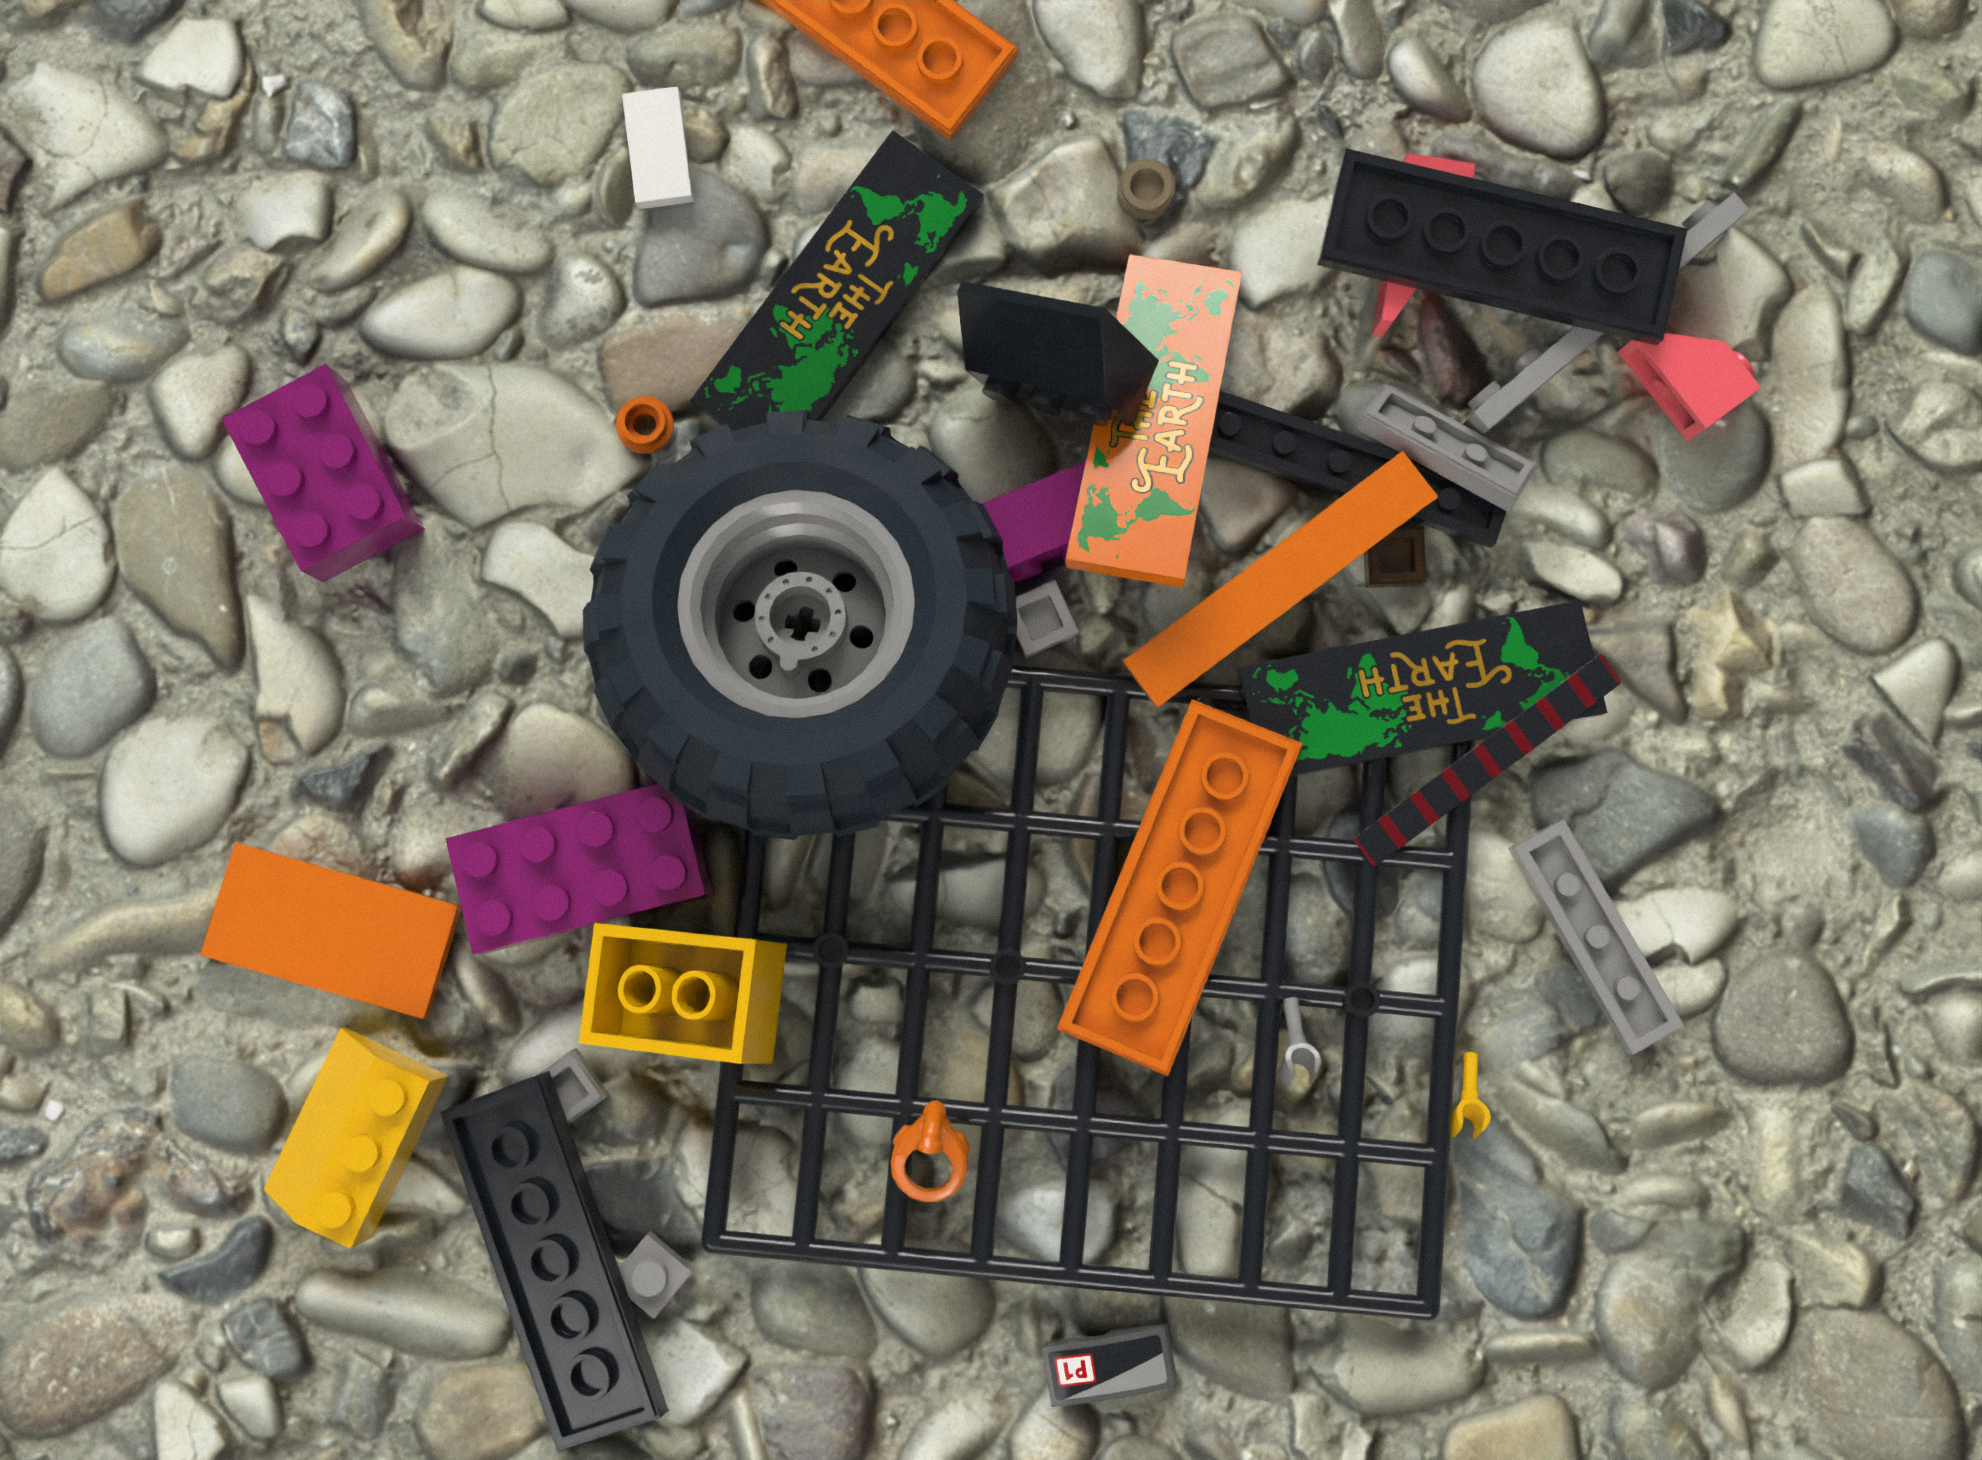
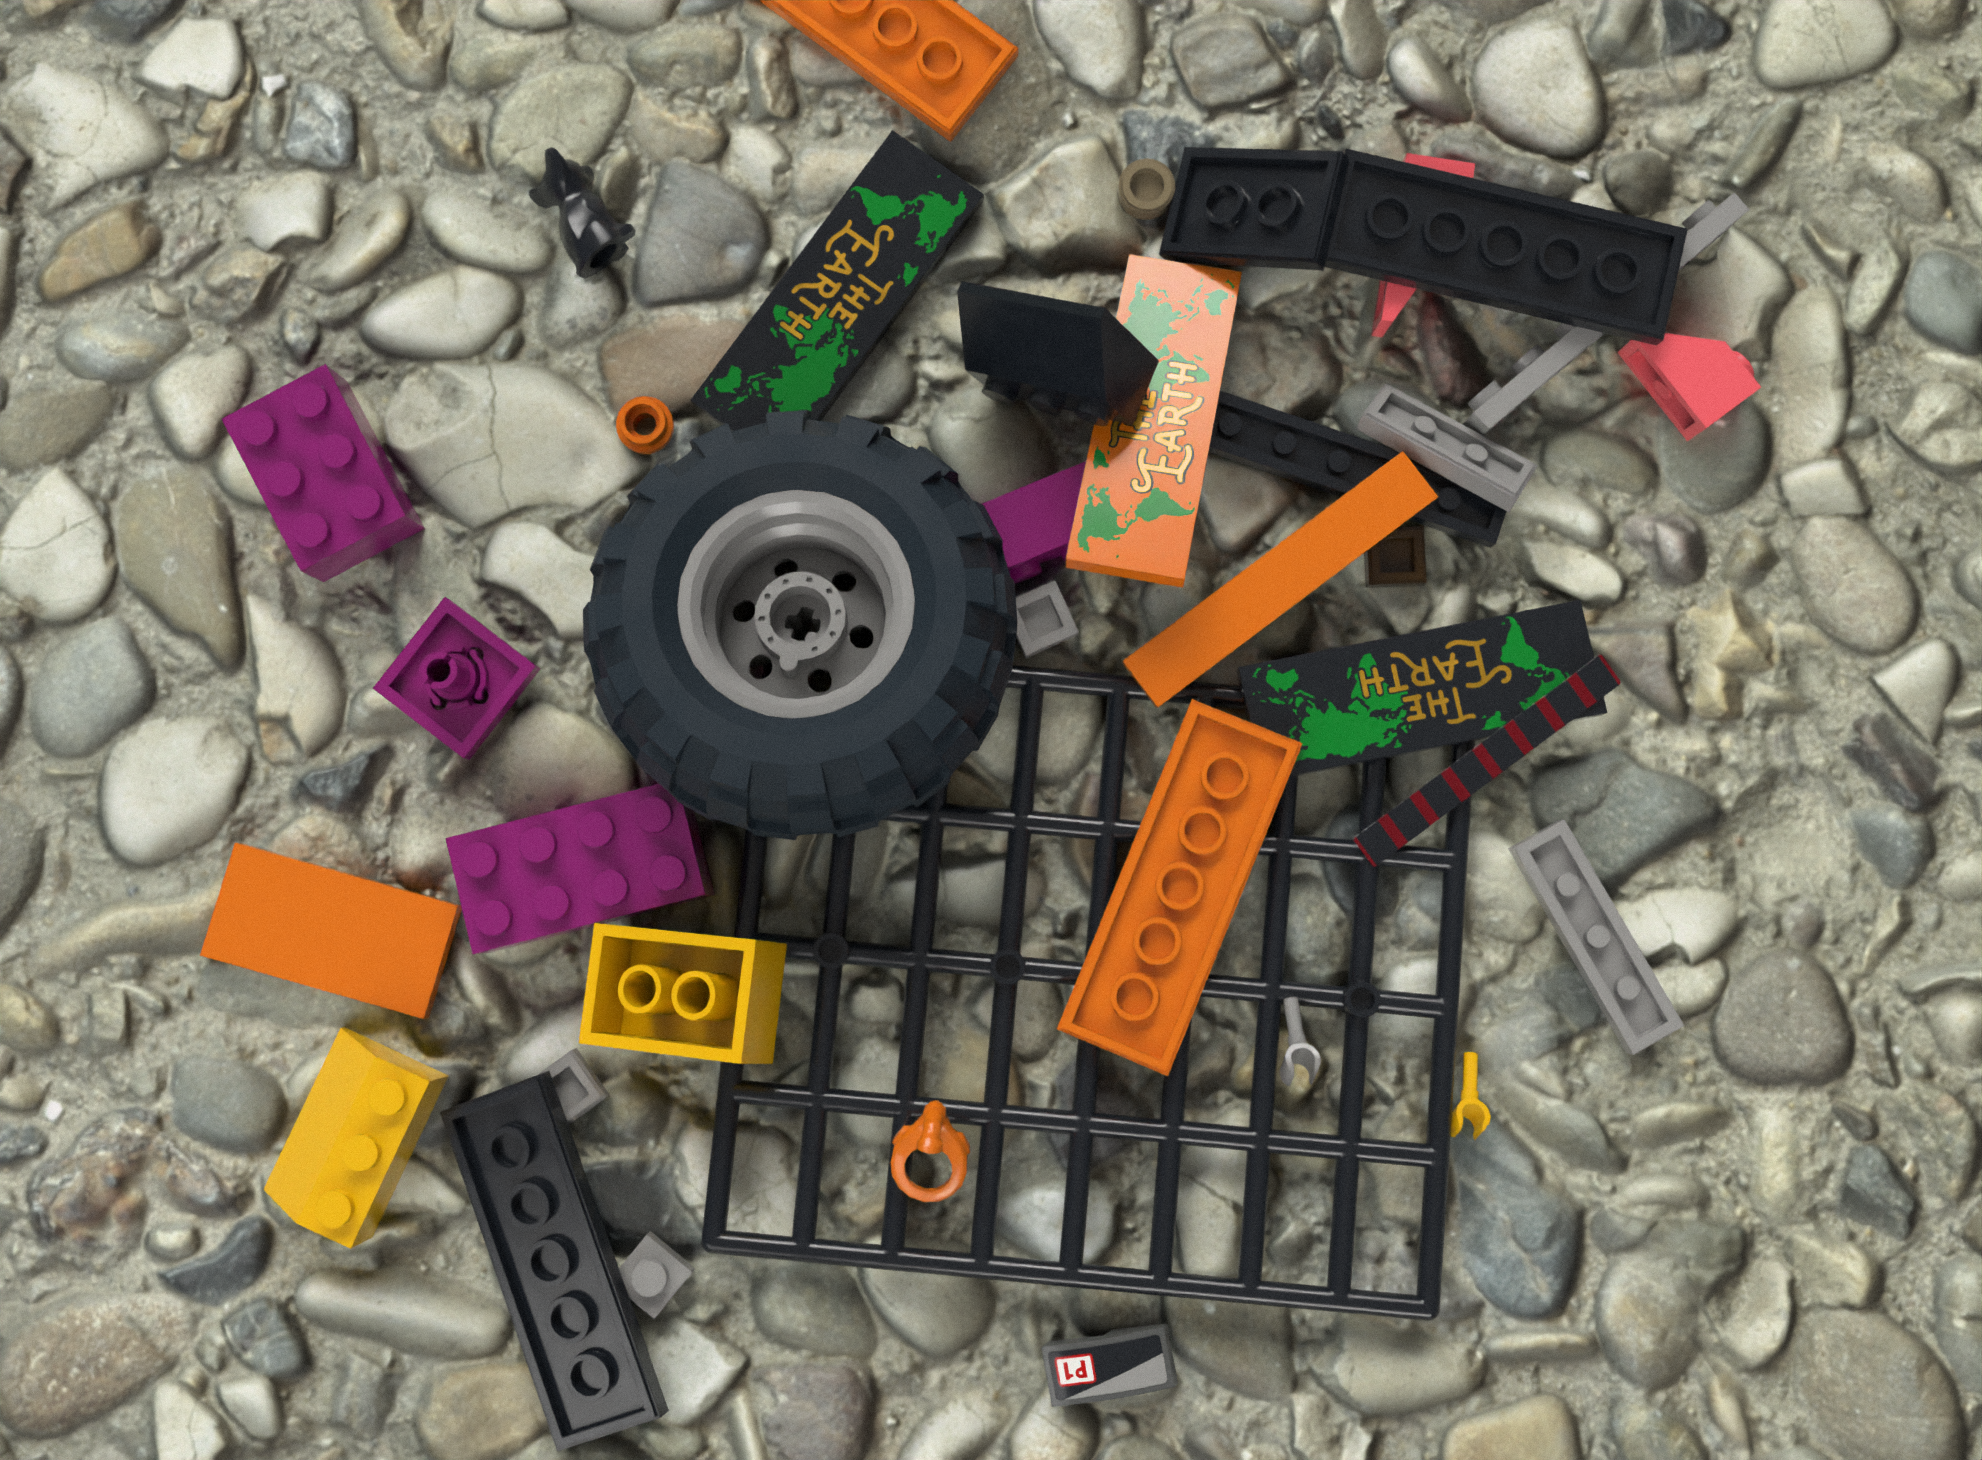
(440, 664): none -> magenta plate
(585, 224): none -> black animal
(658, 147): white tile -> none
(1254, 207): none -> black tile

